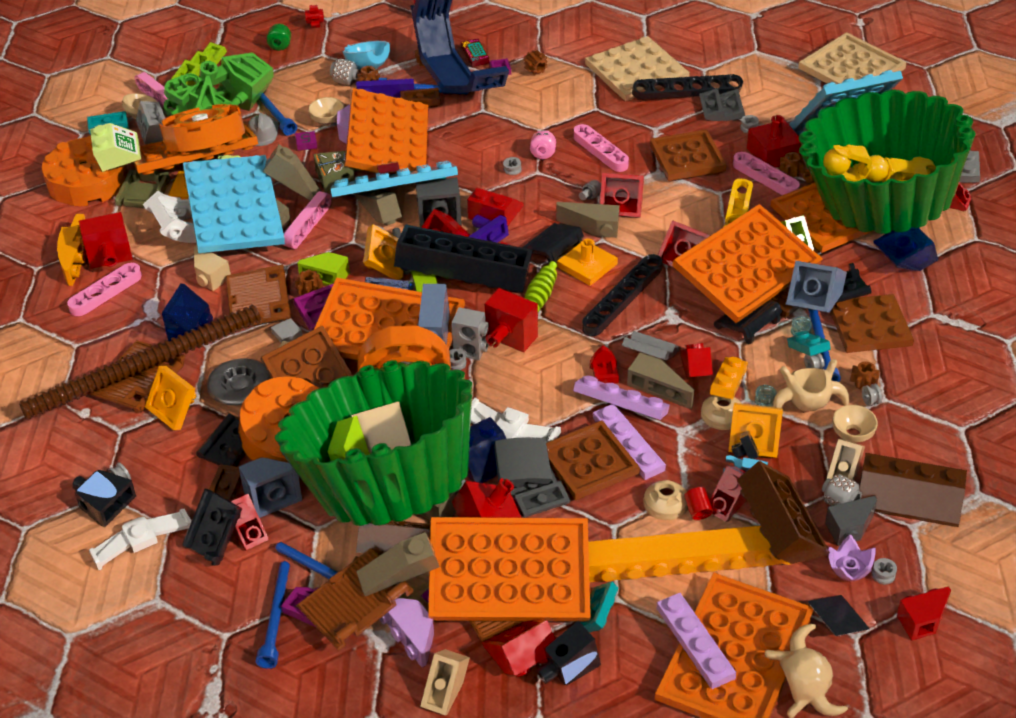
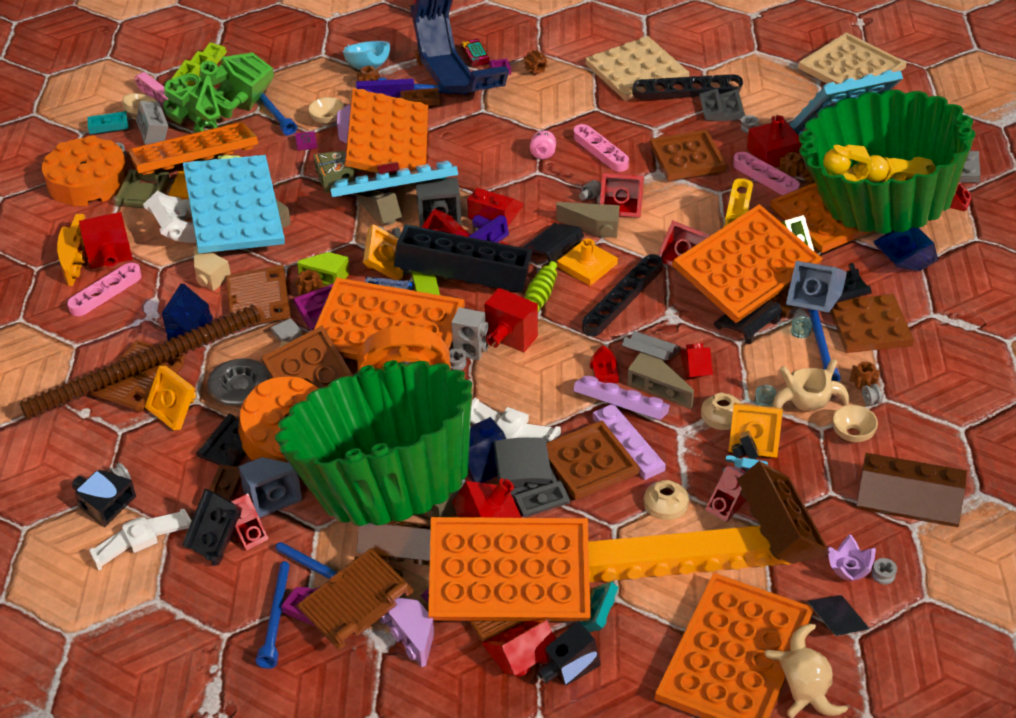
(114, 146): yellowish green slope -> none
(202, 128): orange piece -> none
(264, 128): light grey piece -> none
(278, 37): green head -> none
(289, 170): dark tan slope -> none
(307, 219): bright pink beam -> none
(314, 16): red gear -> none
(344, 71): light grey head -> none
(347, 436): lime slope -> none
(385, 426): tan tile -> none
(398, 564): dark tan slope -> none
(435, 310): sand blue brick -> none
(444, 681): tan slope -> none
(515, 164): light grey bush -> none
(696, 641): lavender plate -> none
(698, 503): red beam -> none
(729, 377): light orange plate -> none
(808, 343): teal plate -> none
(814, 361): light grey bush -> none
(840, 490): light grey head -> none
(846, 459): tan slope -> none
(850, 518): dark grey slope -> none
(923, 612): red slope -> none

